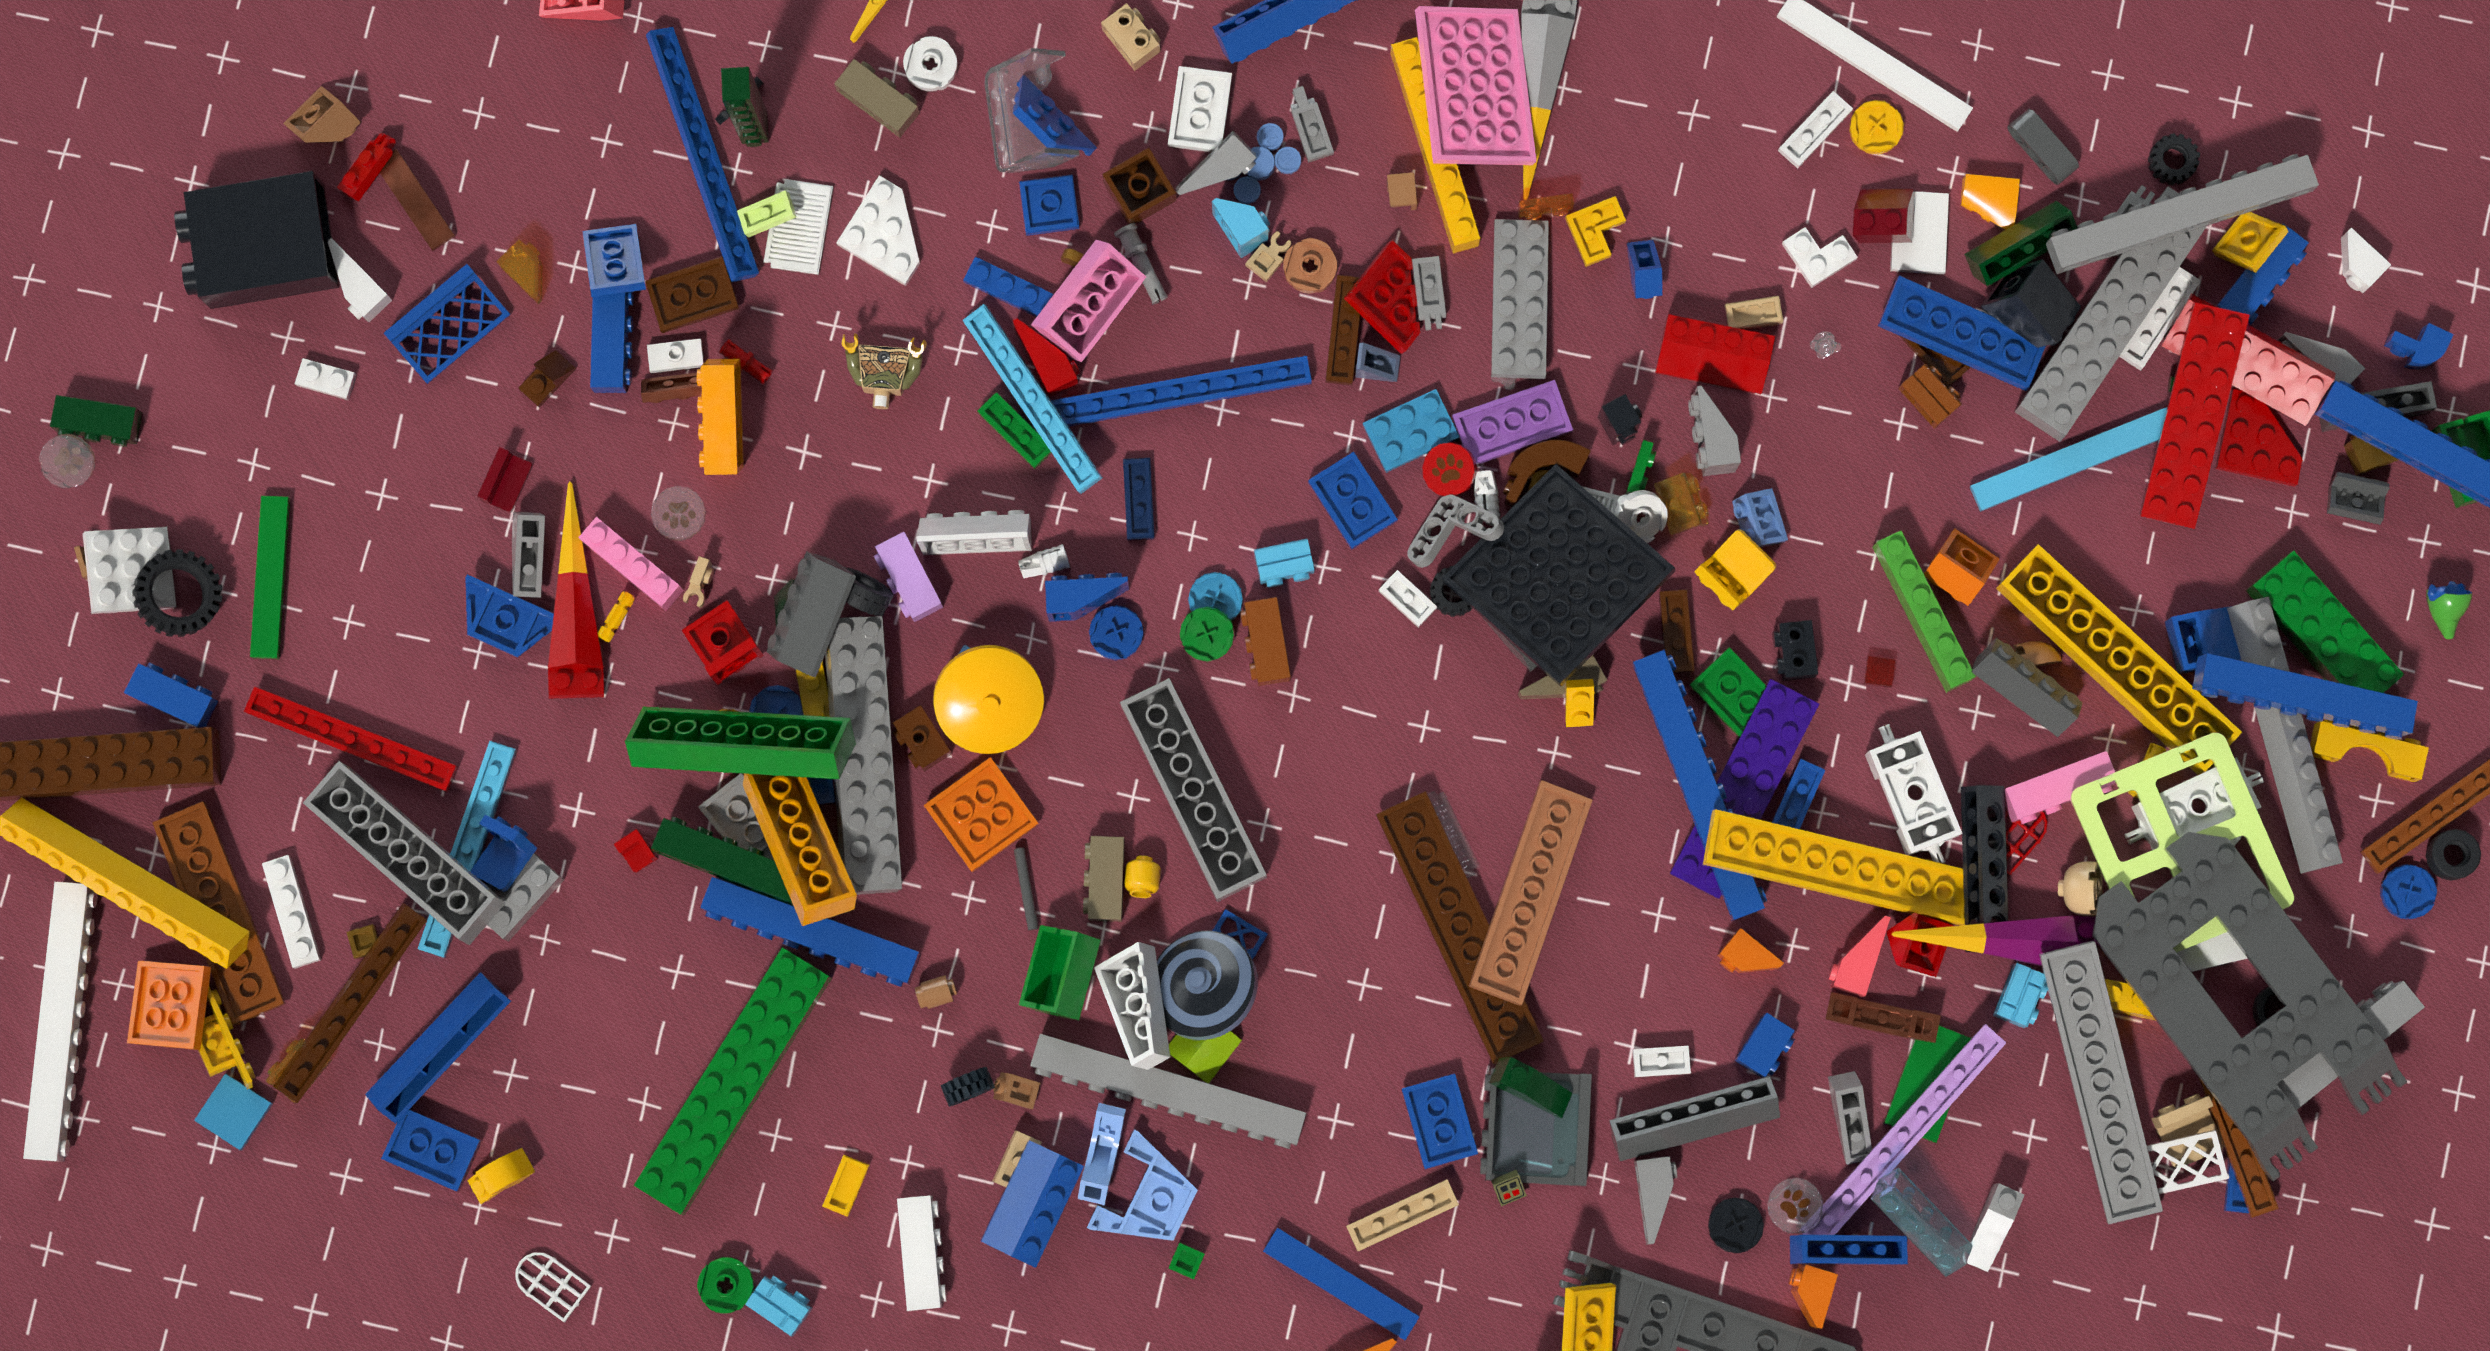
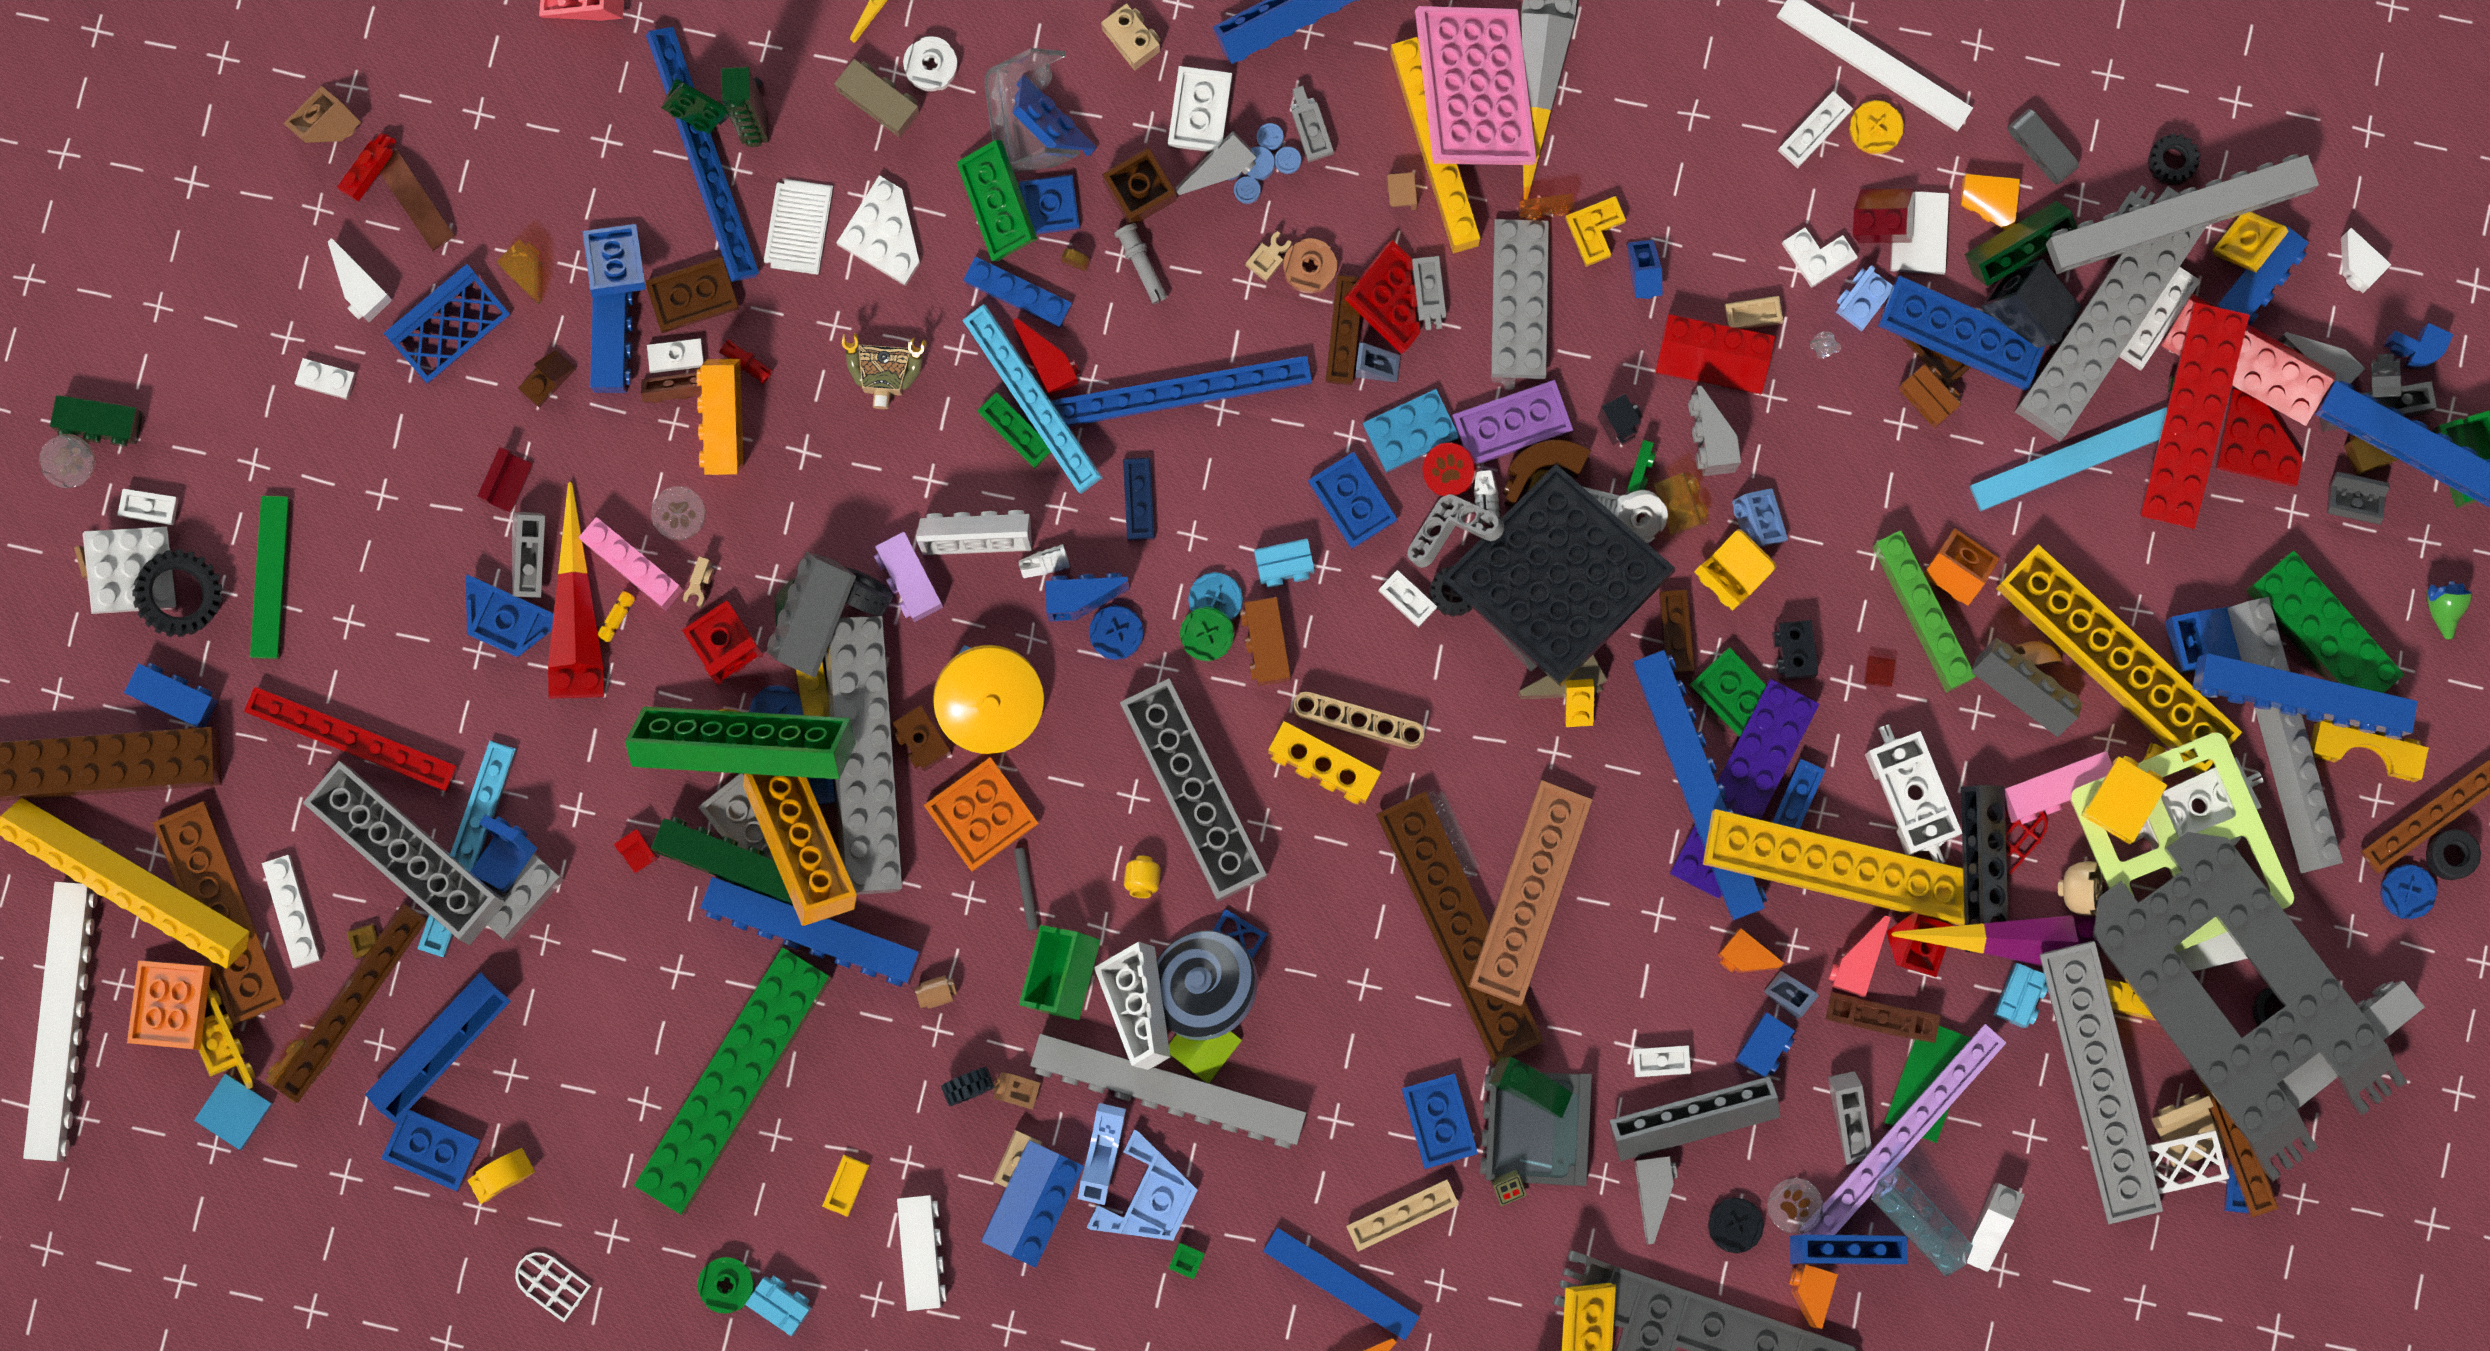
(148, 507): none -> white plate
(257, 240): black brick -> none
(693, 107): none -> dark green bracket
(766, 213): yellowish green plate -> none
(996, 200): none -> green plate
(1088, 300): bright pink brick -> none
(1104, 878): dark tan brick -> none
(1241, 225): medium azure slope -> none
(1290, 736): none -> yellow brick
(1348, 710): none -> tan beam
(1791, 994): none -> sand blue slope
(1864, 299): none -> light blue bracket
(2125, 799): none -> yellow panel
(2386, 376): none -> dark grey slope

